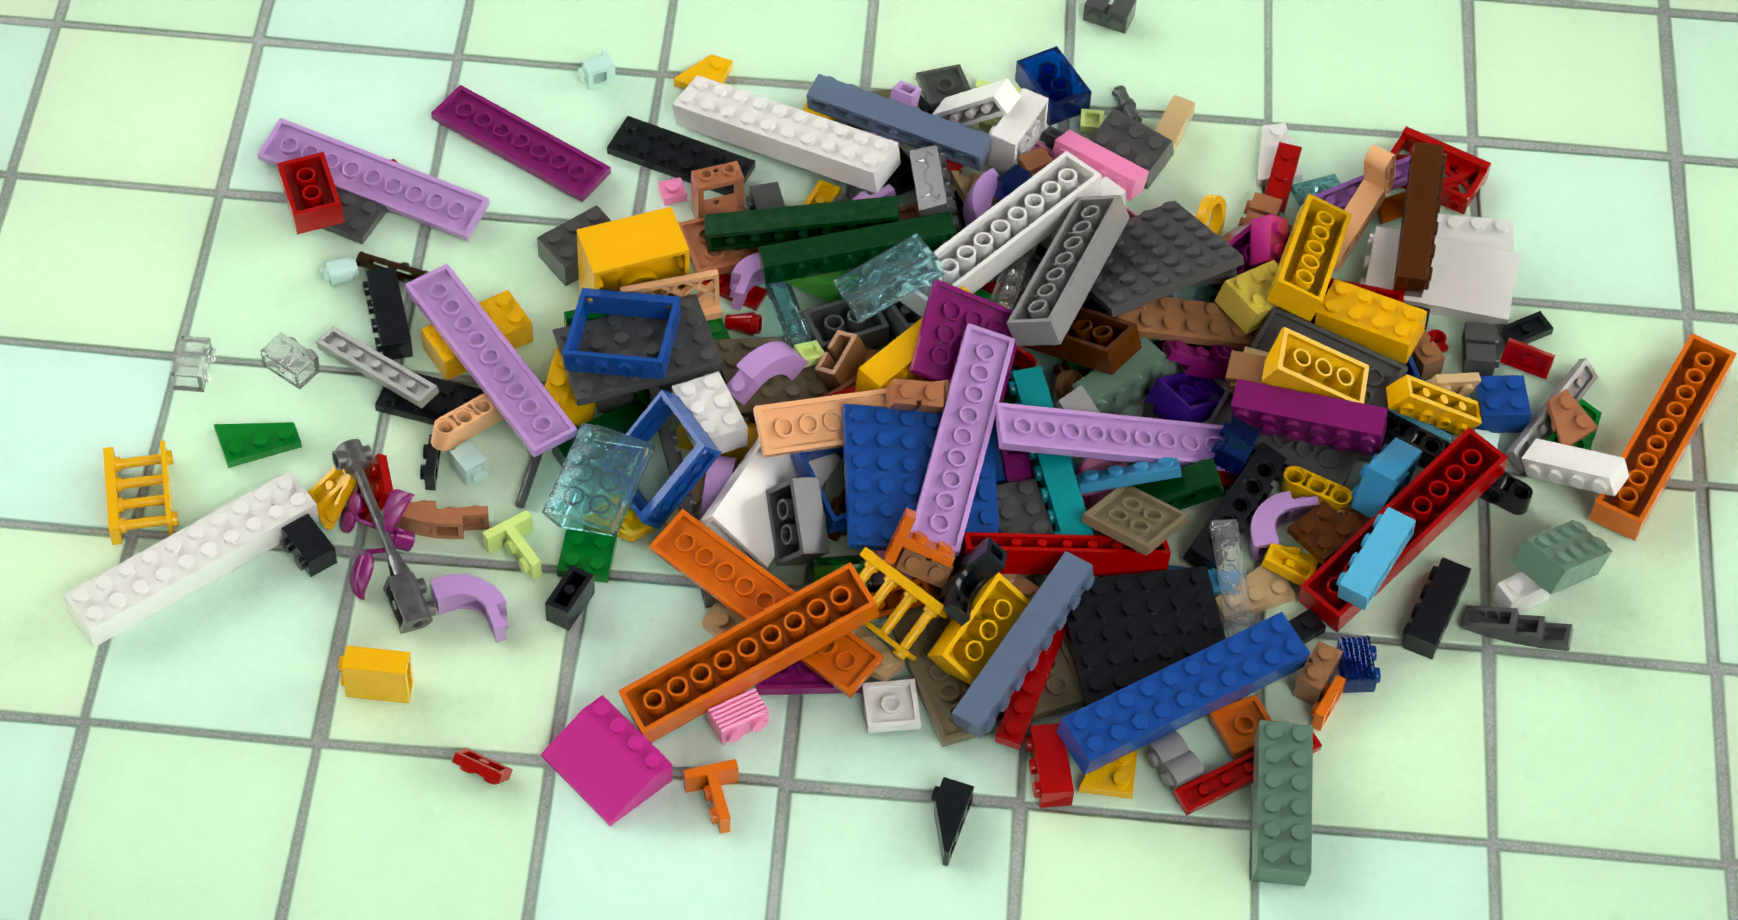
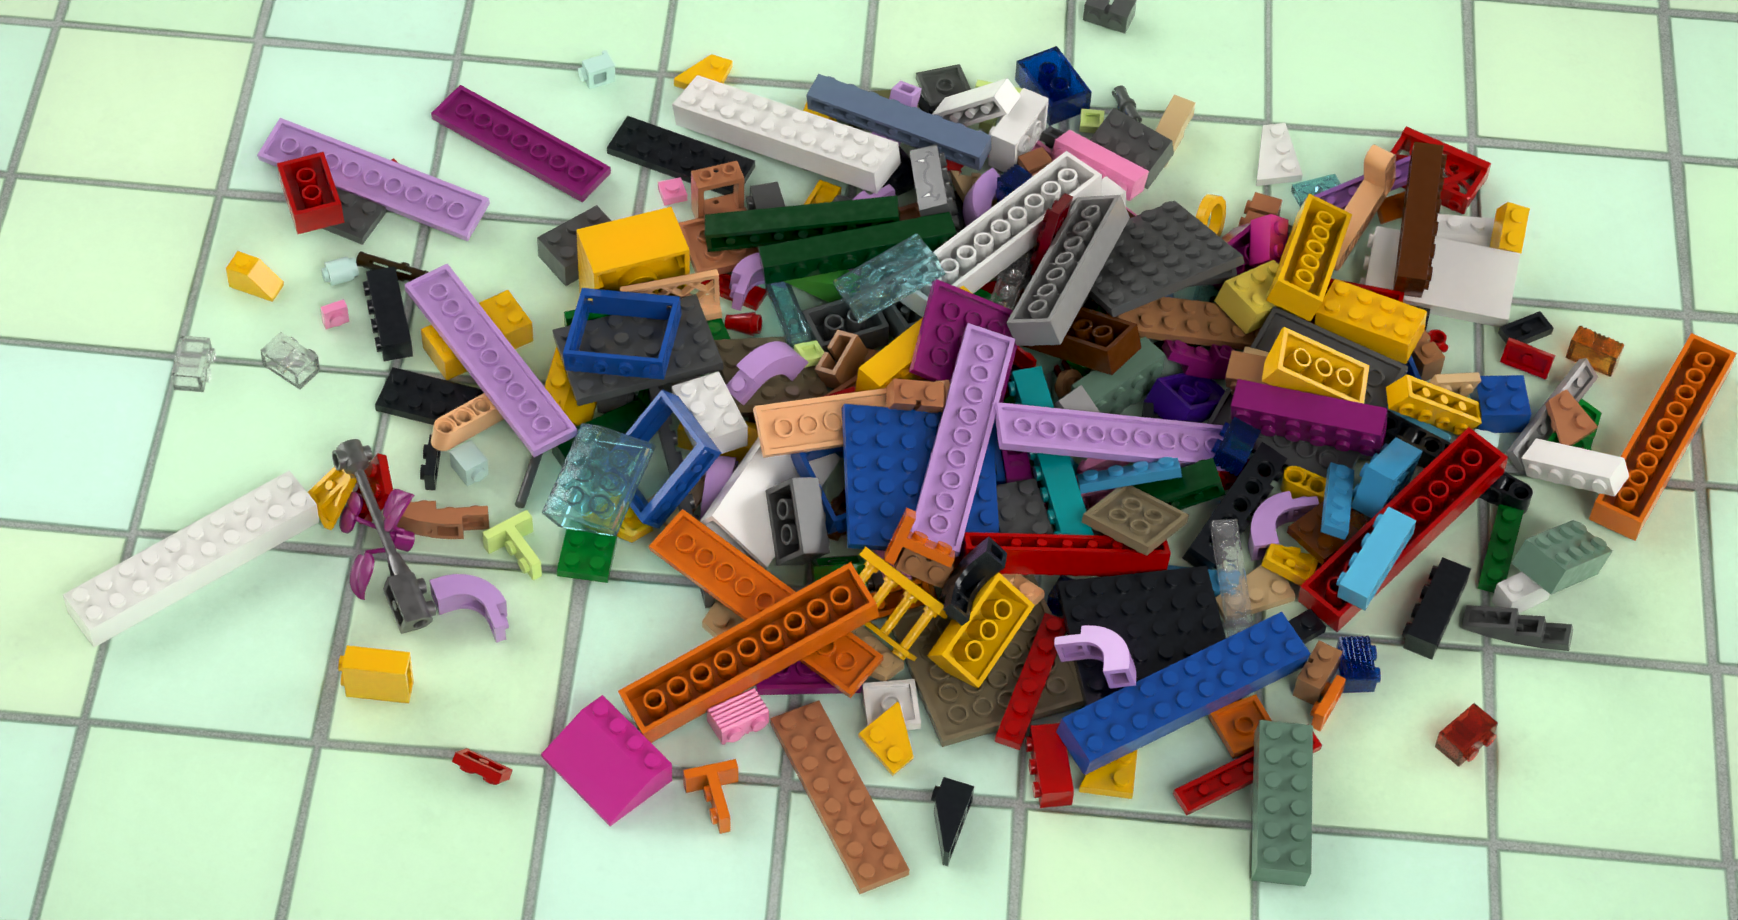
(118, 505): yellow fence -> none
(253, 277): none -> yellow slope
(255, 440): green wing -> none
(308, 545): black brick -> none
(334, 314): none -> bright pink plate
(377, 367): light grey plate -> none
(570, 597): black brick -> none
(839, 797): none -> nougat plate
(889, 739): none -> yellow wing
(1023, 645): sand blue brick -> none
(1054, 219): none -> dark red plate
(1103, 645): none -> lavender arch
(1174, 760): light grey brick -> none
(1283, 172): red plate -> none
(1337, 501): none -> dark azure plate
(1467, 735): none -> clear red brick
(1479, 348): dark grey piece -> none
(1500, 547): none -> green plate
(1509, 227): none -> yellow brick
(1600, 351): none -> clear orange brick

